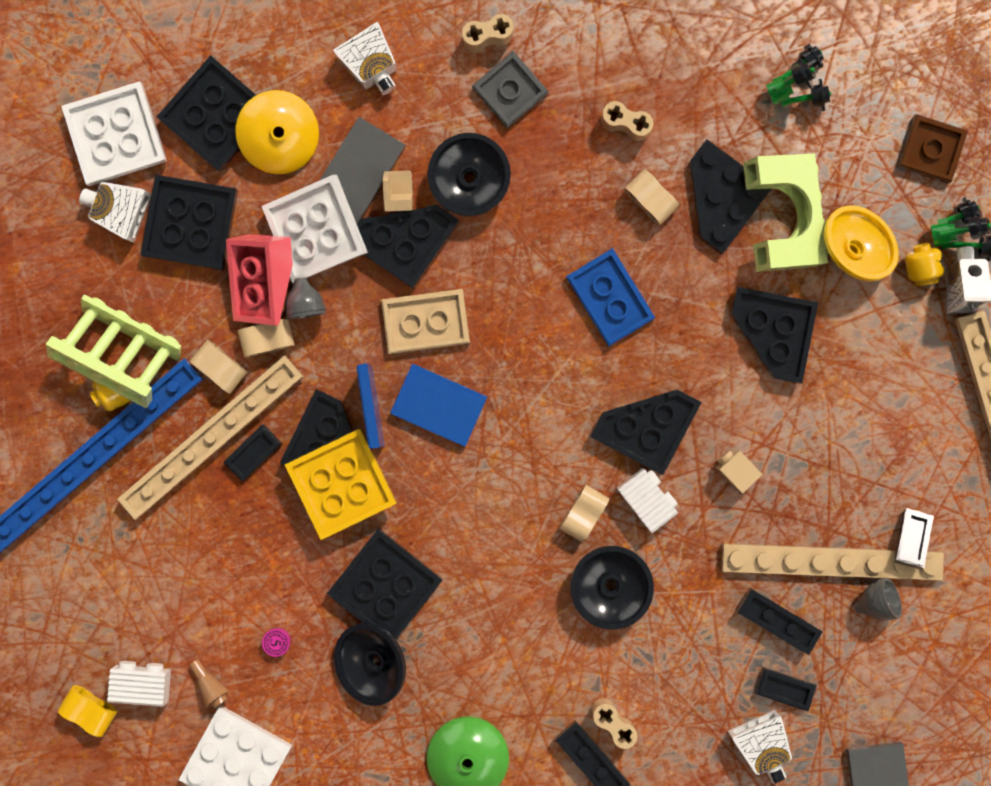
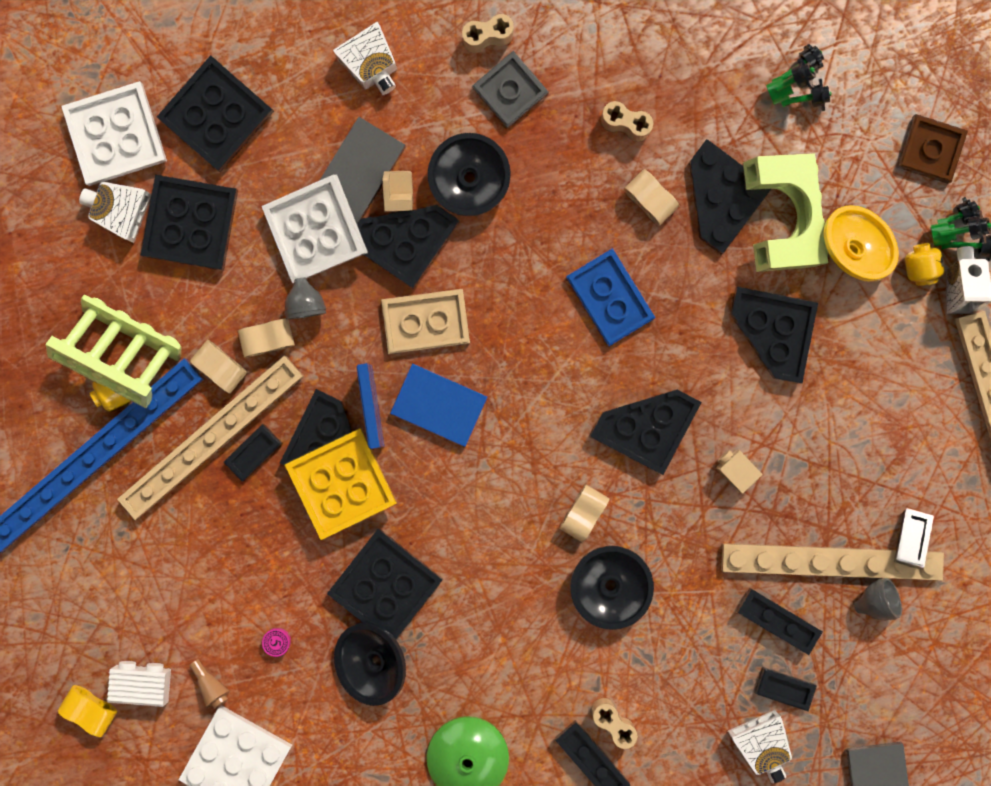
(256, 134): yellow dish -> none
(259, 277): coral slope -> none
(648, 500): white brick -> none

